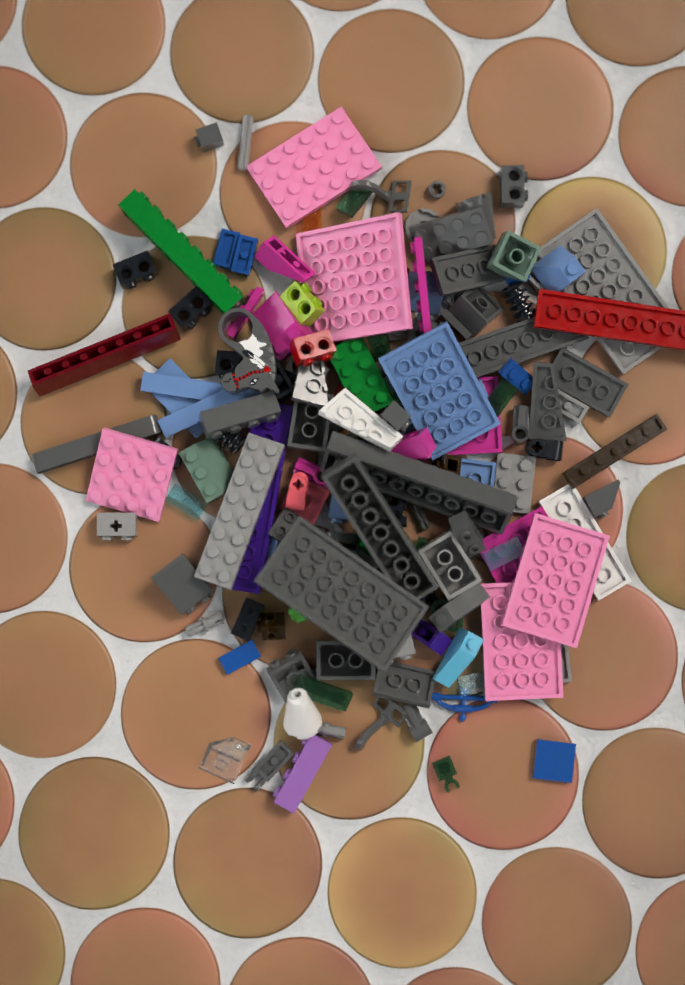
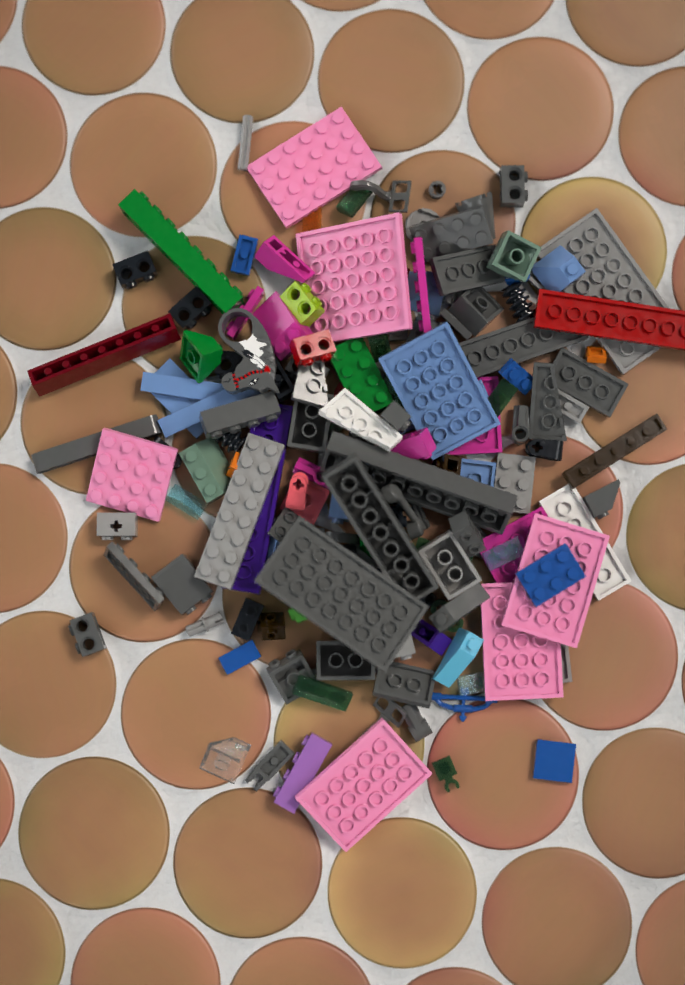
(93, 632): none -> dark grey brick
(134, 577): none -> dark grey plate
(200, 354): none -> green slope
(209, 137): dark grey brick -> none
(226, 249): blue tile -> none
(233, 464): none -> orange tile
(301, 715): white cone -> none
(332, 730): light grey pin -> none
(363, 785): none -> bright pink plate
(414, 525): none -> dark grey piece
(550, 575): none -> blue plate
(595, 354): none -> orange tile

